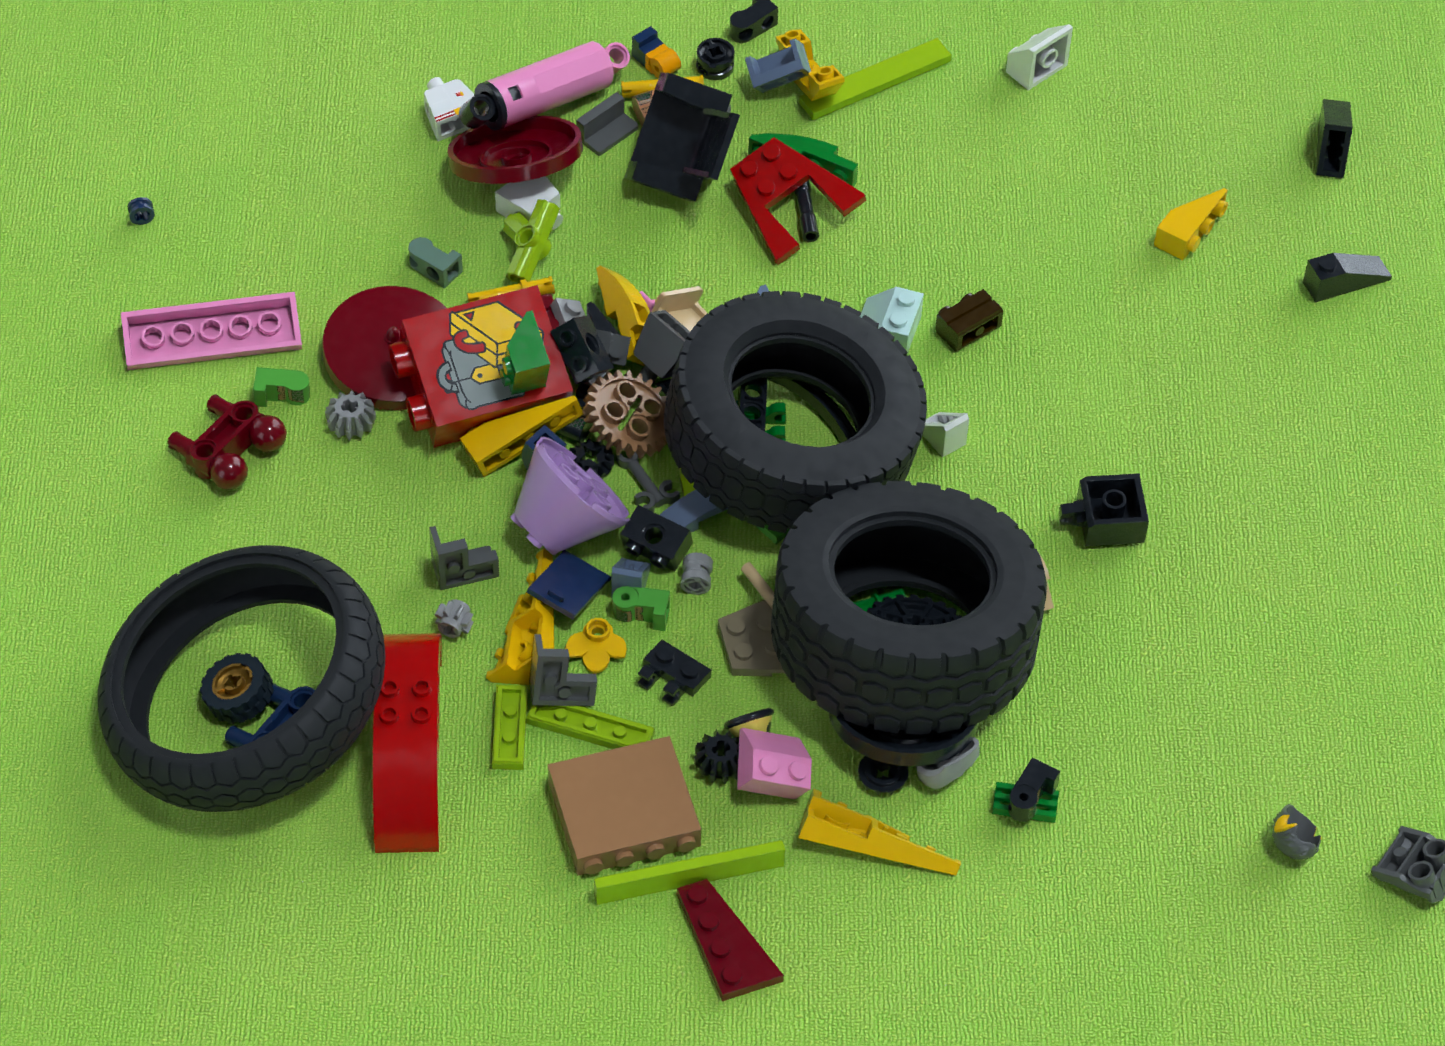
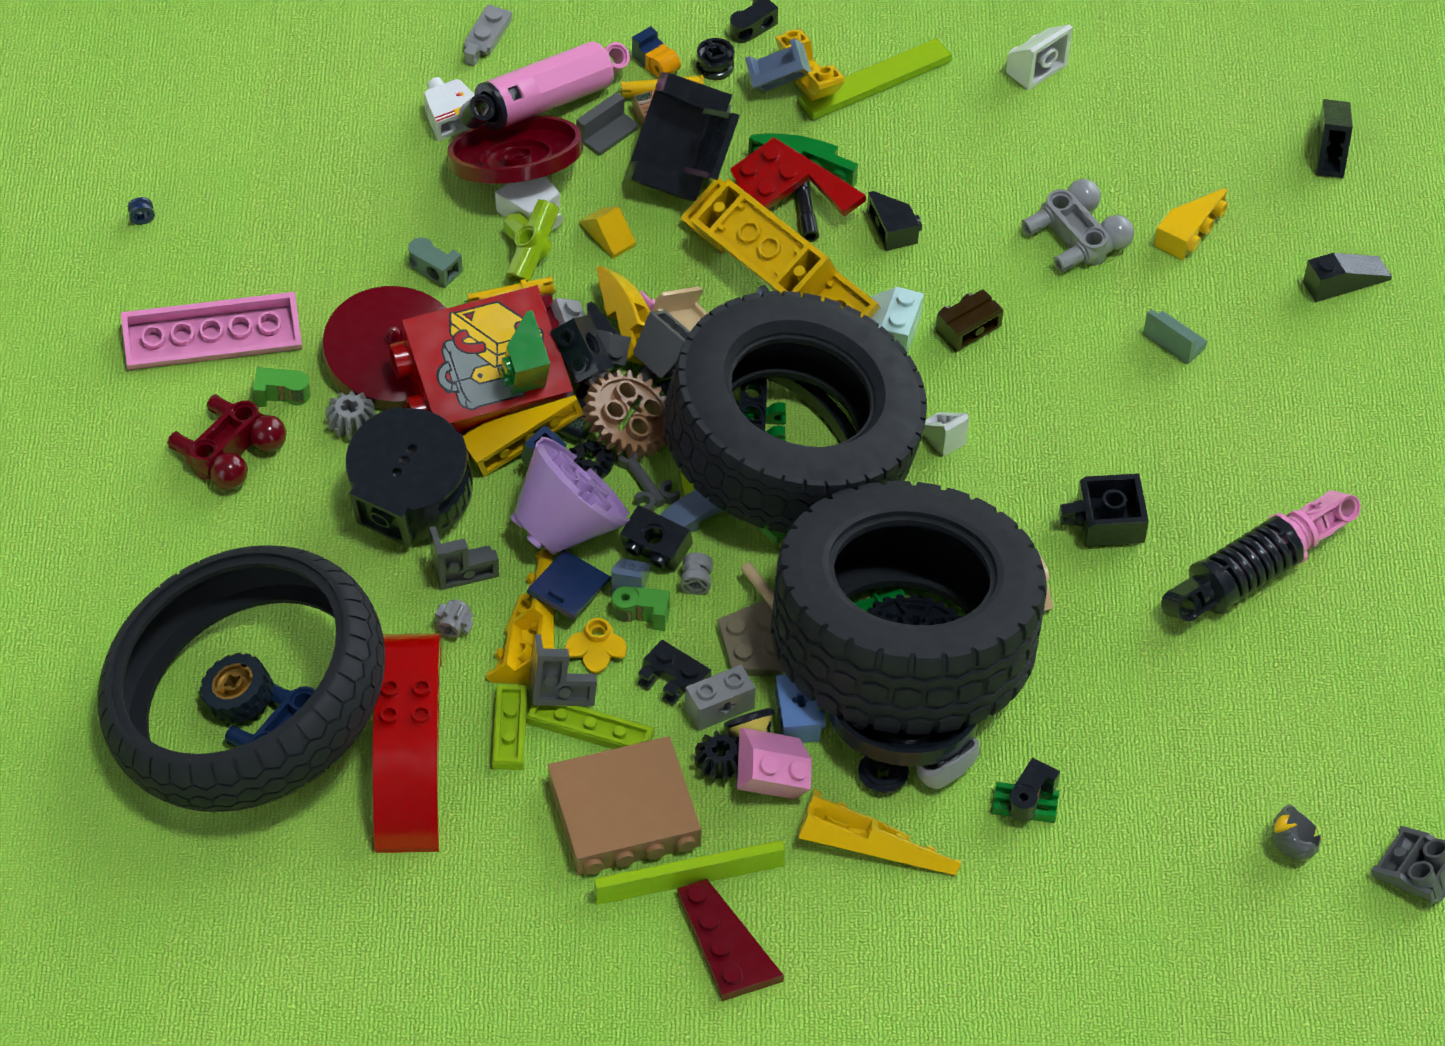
(408, 474): none -> black piece
(486, 33): none -> light grey hinge
(609, 230): none -> yellow slope
(719, 697): none -> light grey brick
(769, 247): none -> yellow bracket
(797, 713): none -> medium blue brick
(893, 221): none -> black slope
(1071, 219): none -> light grey piece
(1173, 336): none -> sand green panel
(1258, 557): none -> black piece

